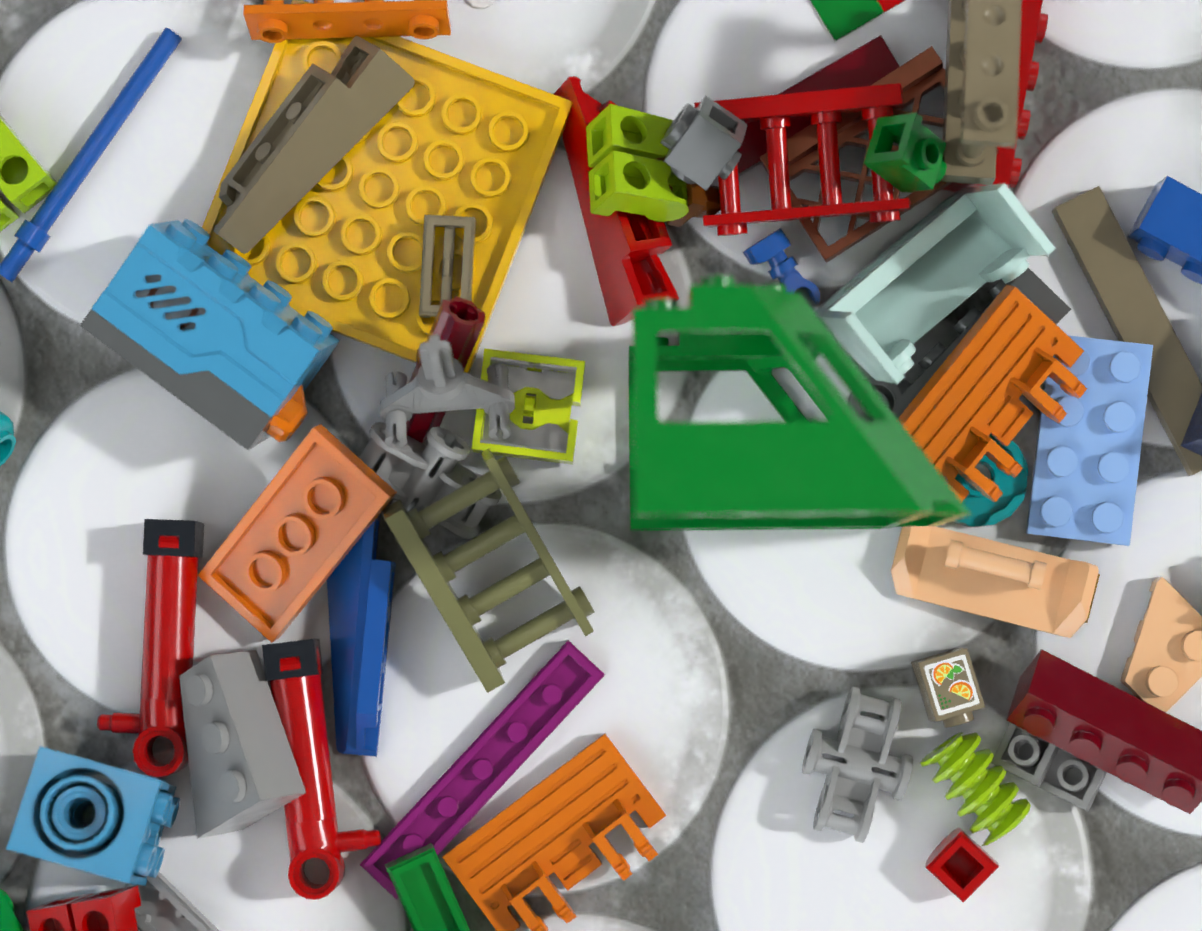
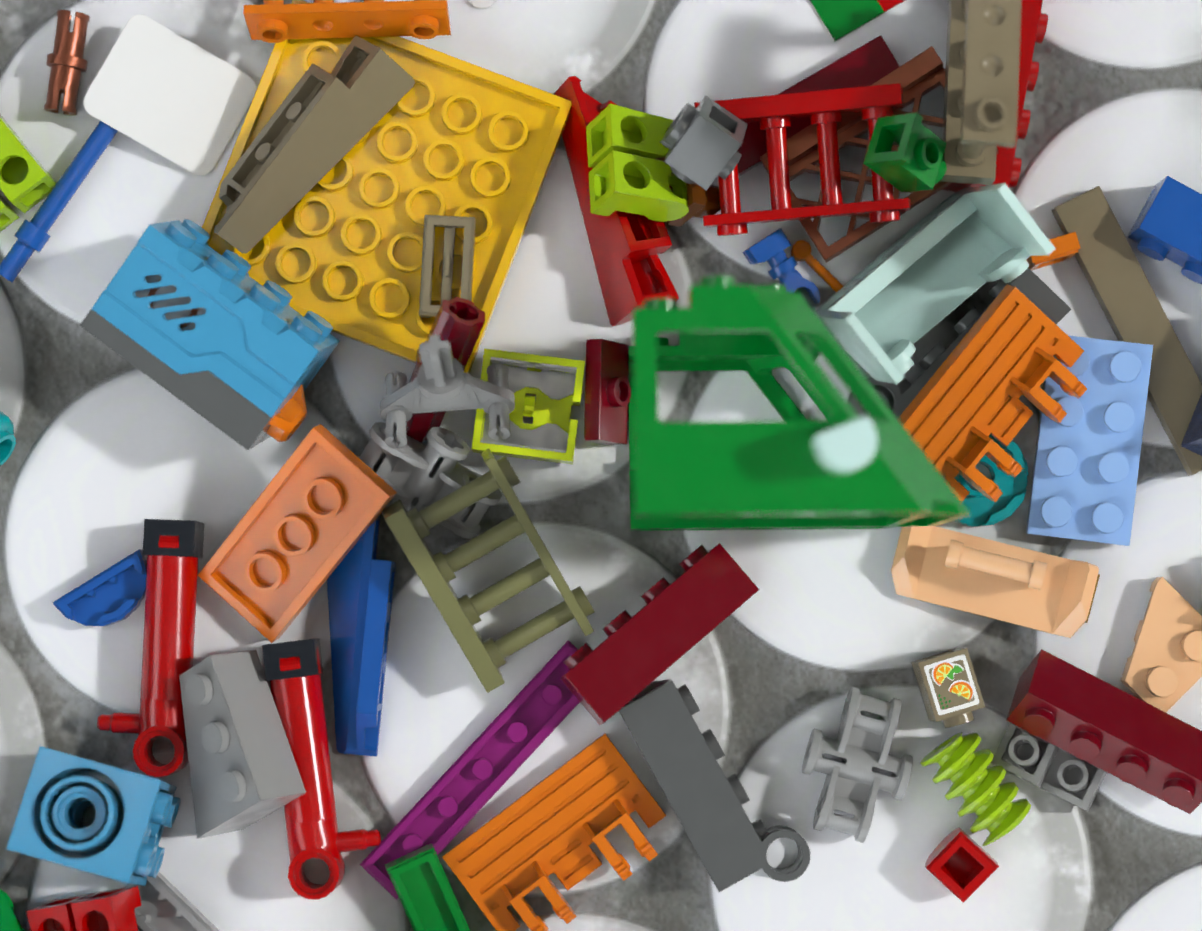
(66, 62): none -> copper pin
(109, 595): none -> blue plate
(170, 95): none -> white sticker
(606, 392): none -> dark red plate
(659, 633): none -> dark red brick
(700, 792): none -> dark grey hinge
(802, 252): none -> orange hinge
(846, 446): none -> light aqua brick
(1066, 248): none -> orange tile

